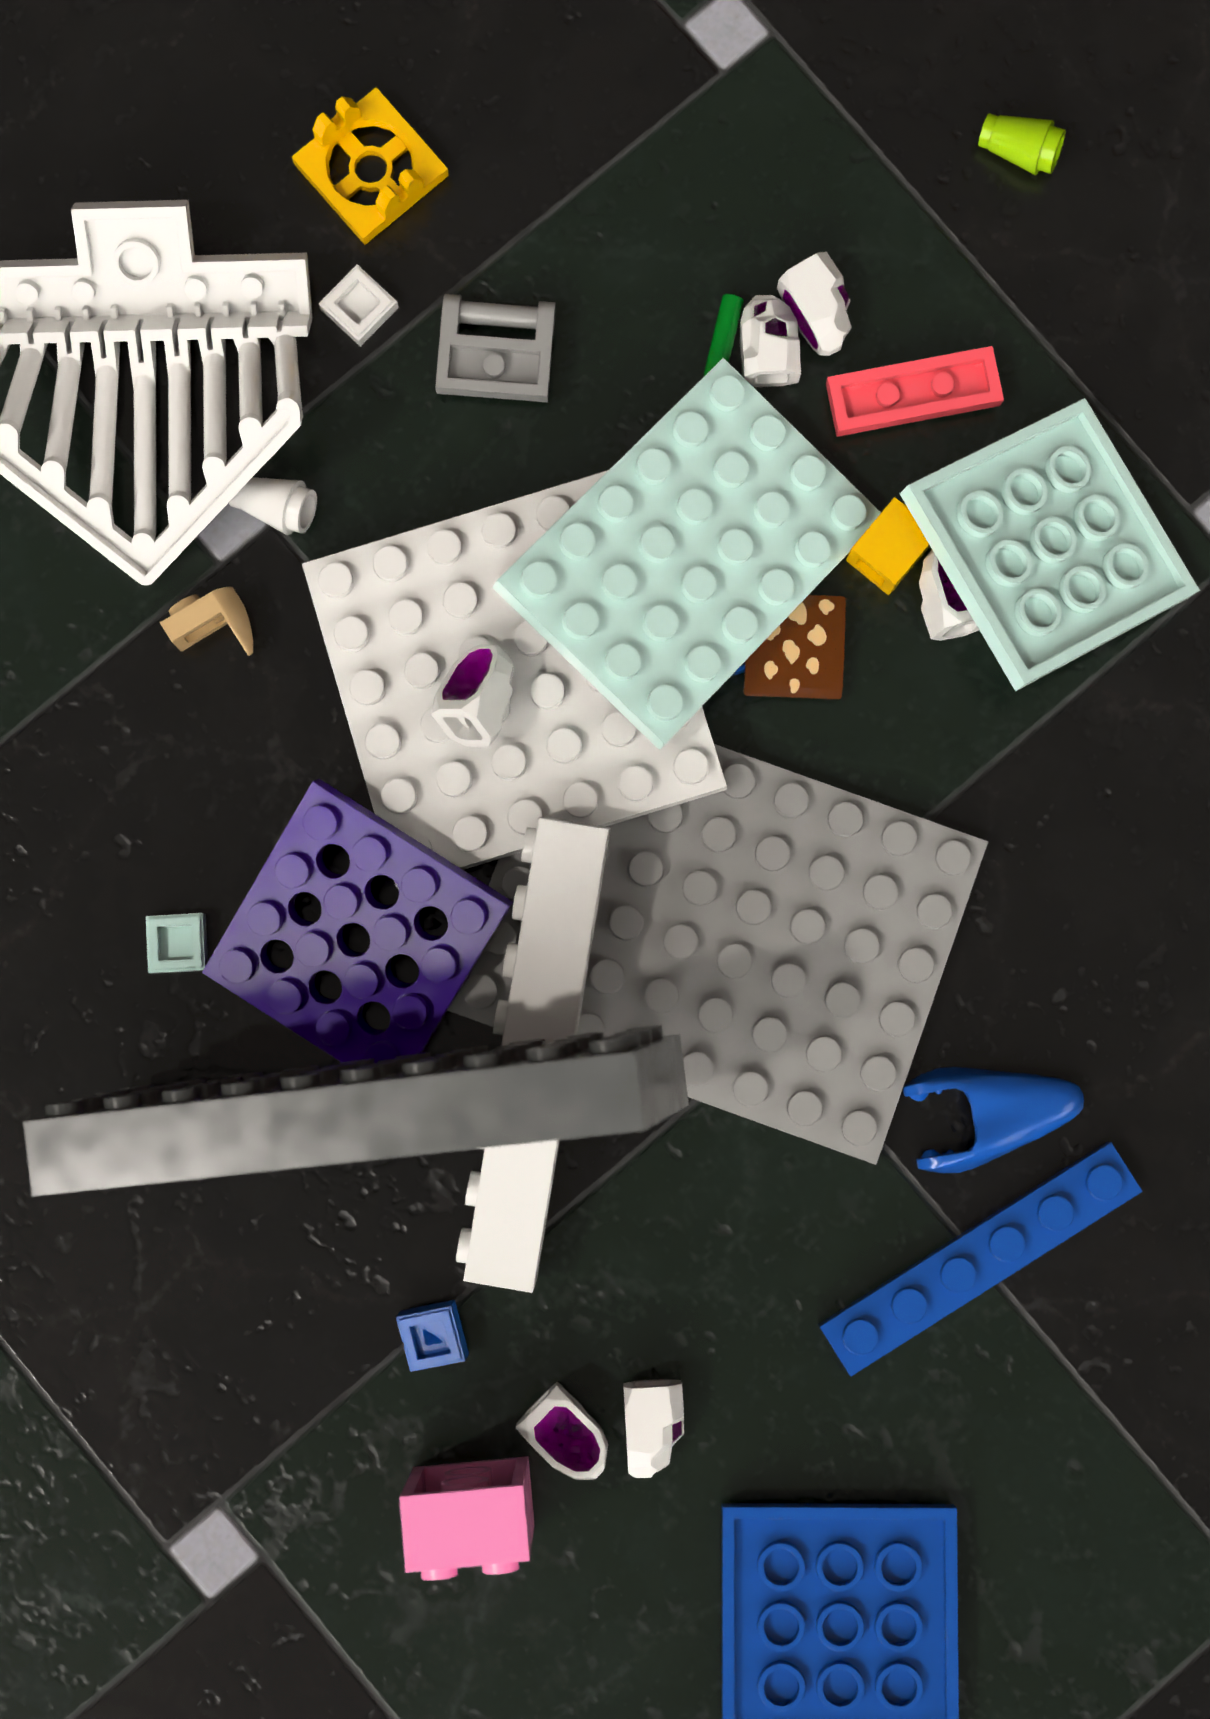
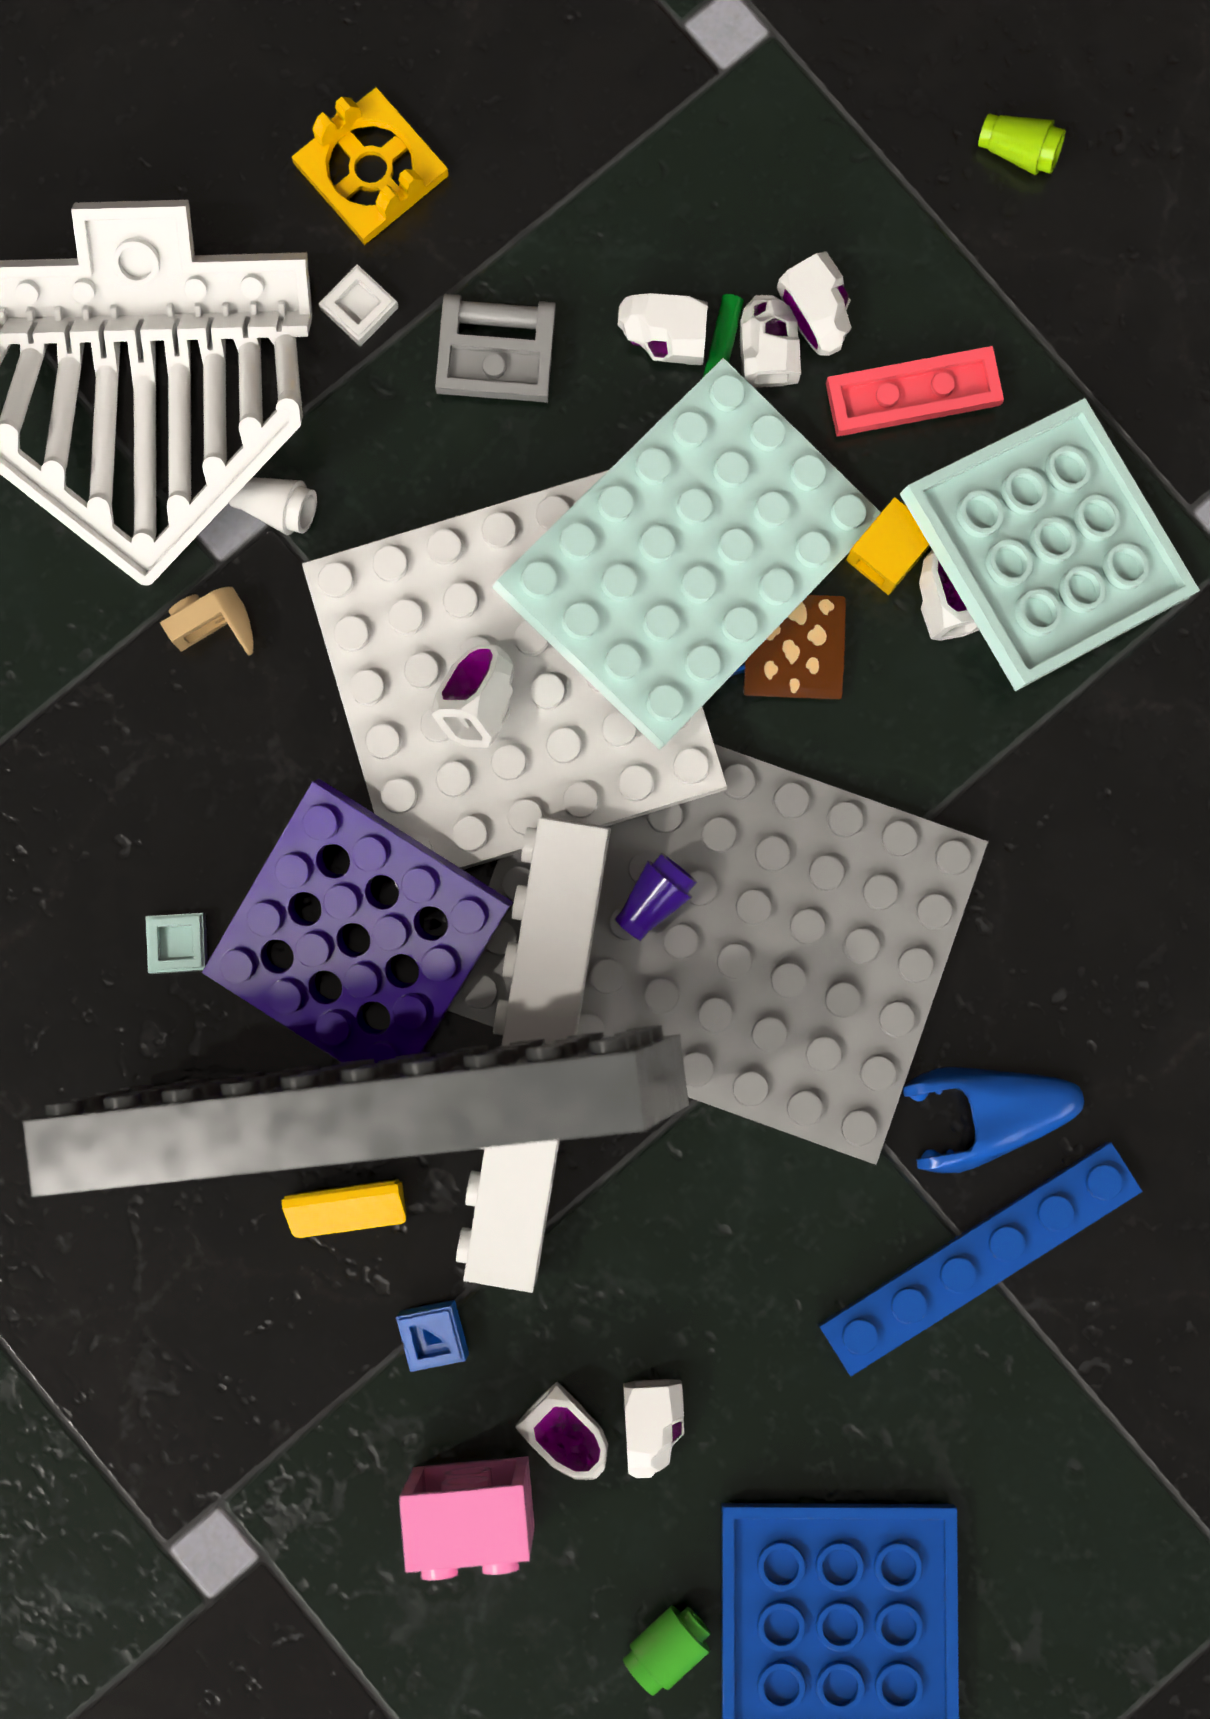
(345, 1208): none -> yellow slope
(656, 895): none -> dark purple cone
(666, 326): none -> white rock
(667, 1649): none -> bright green brick

